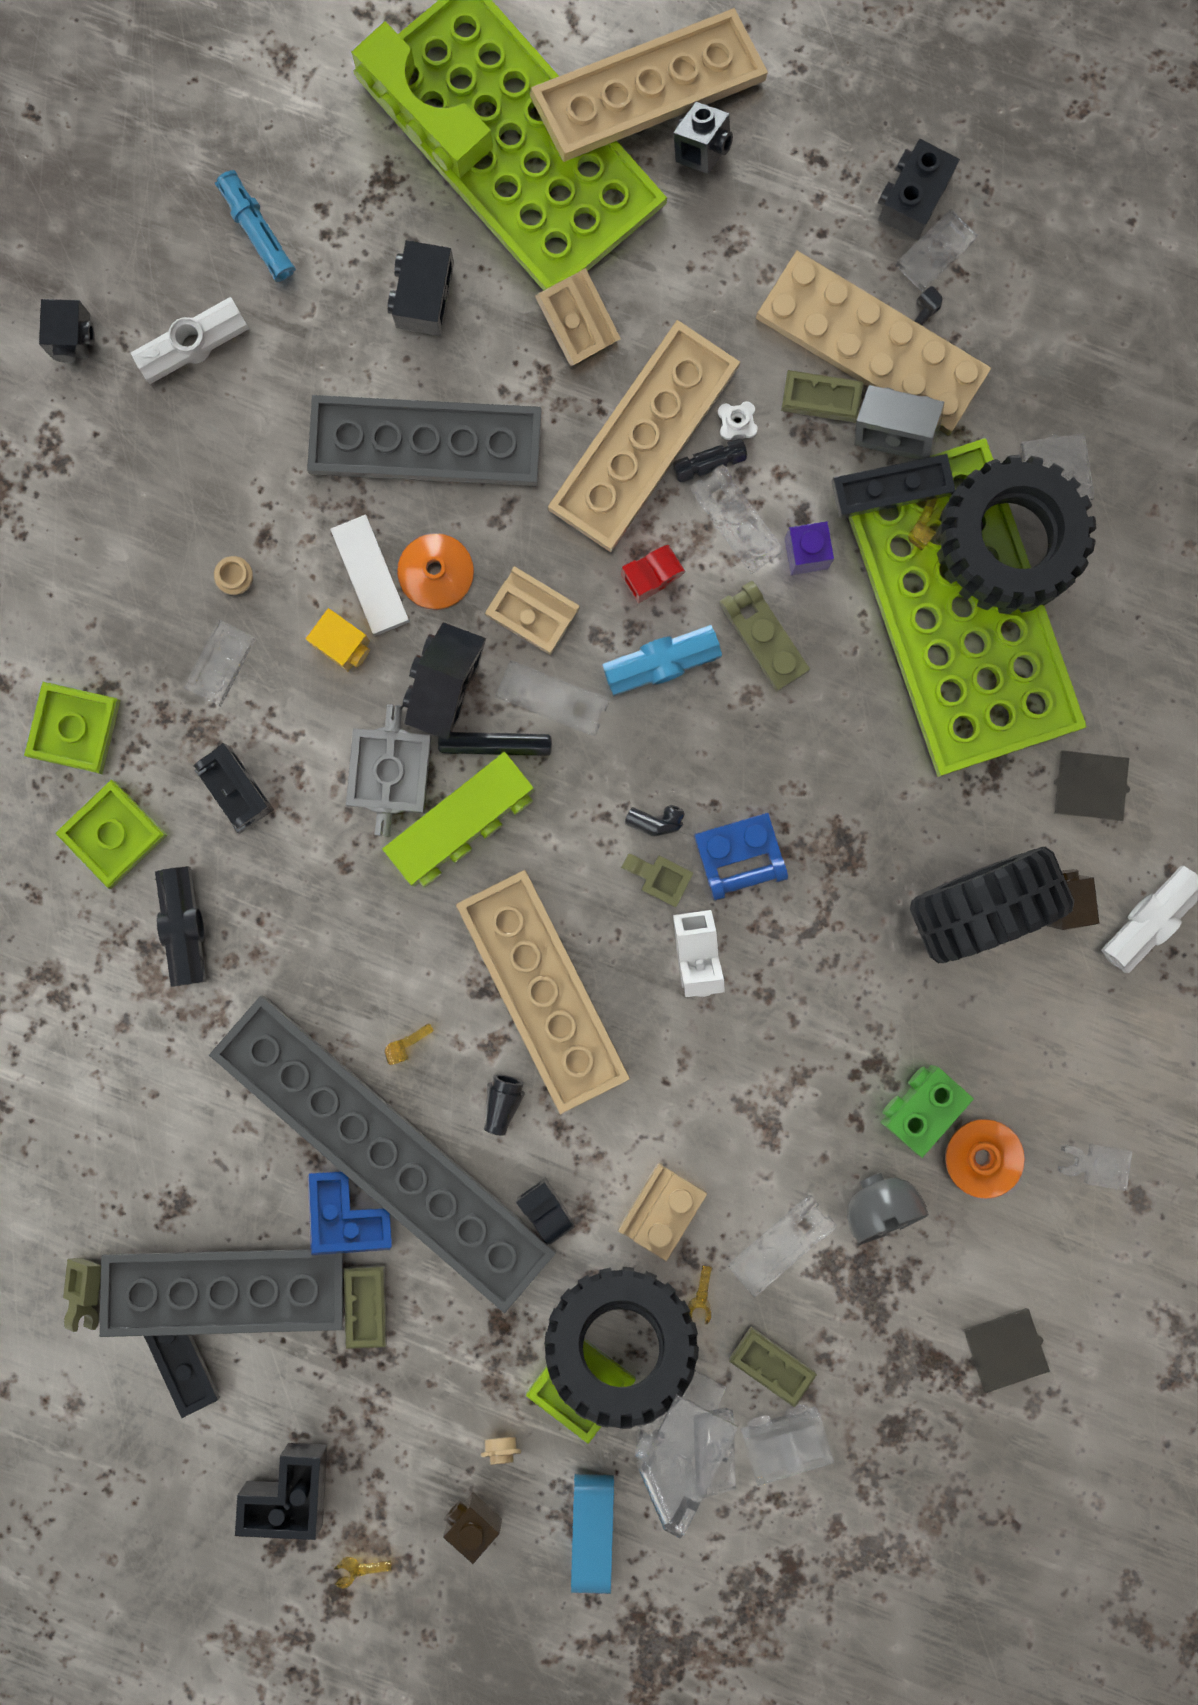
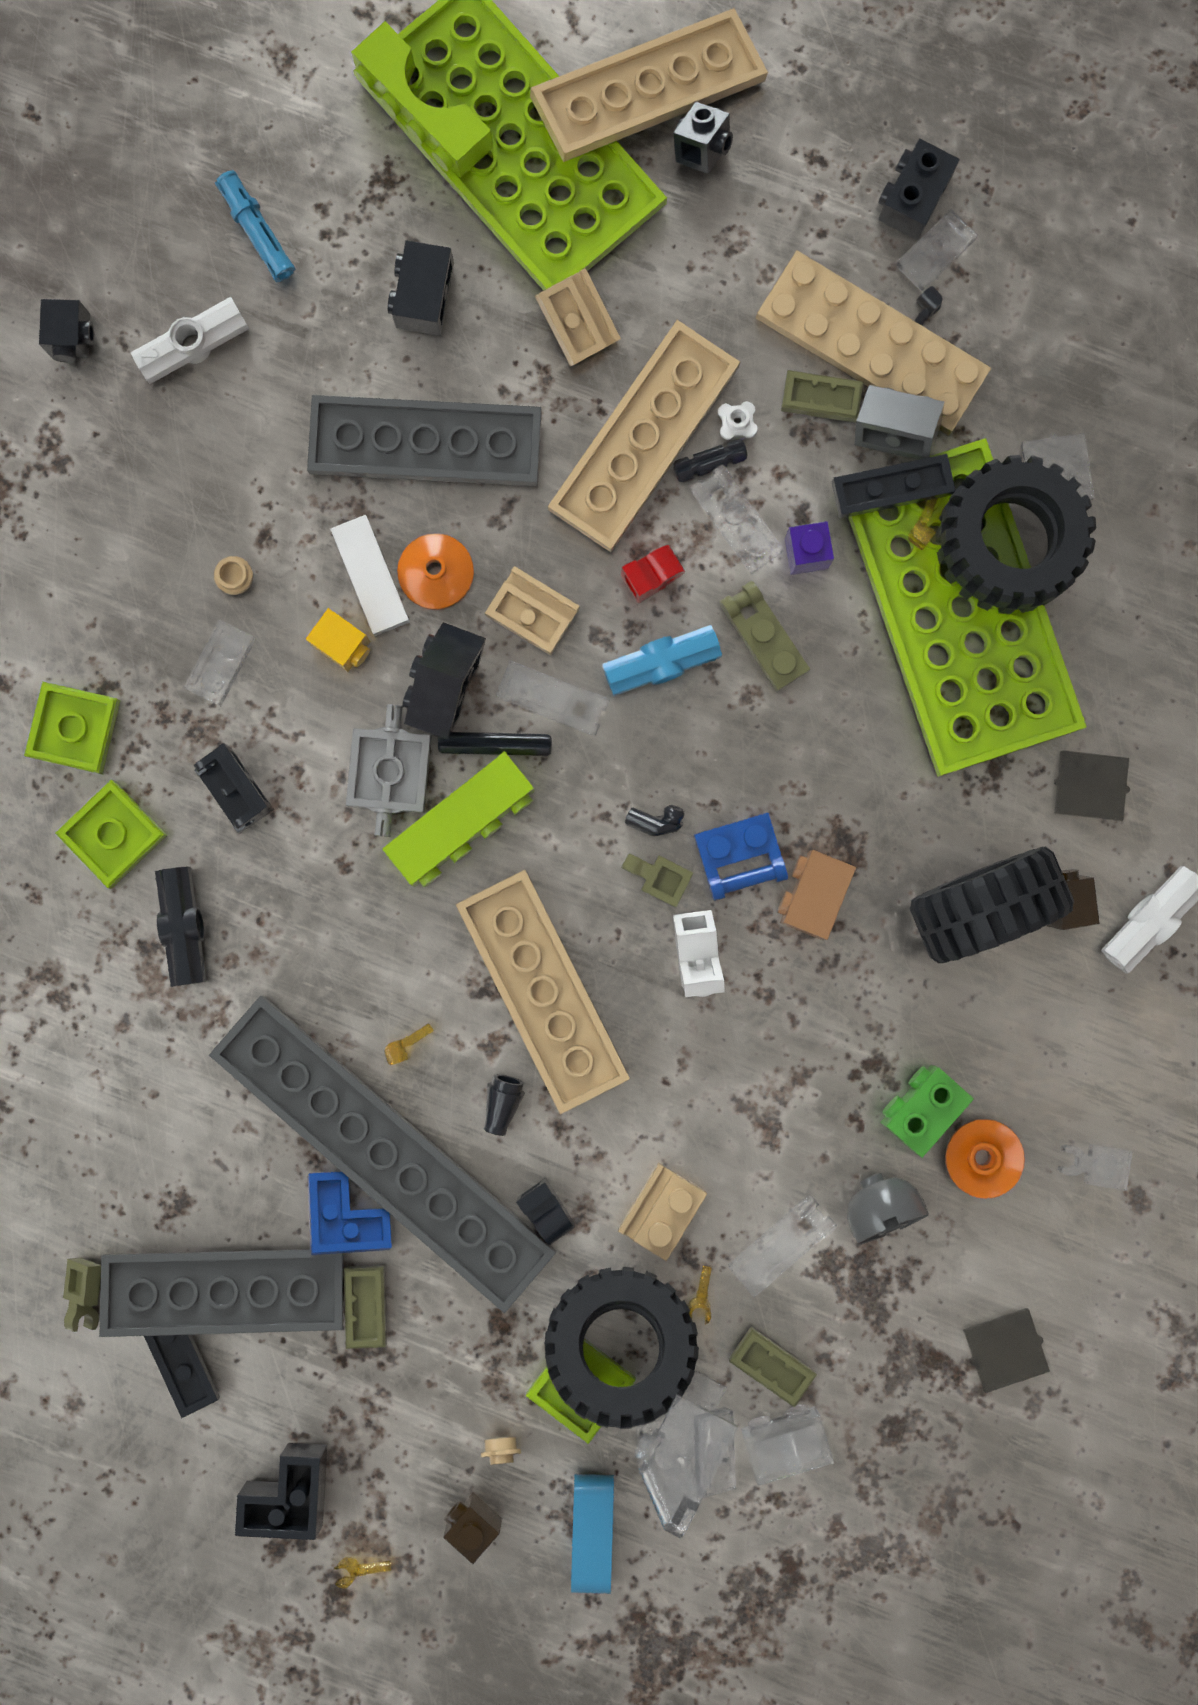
(816, 894): none -> medium nougat brick

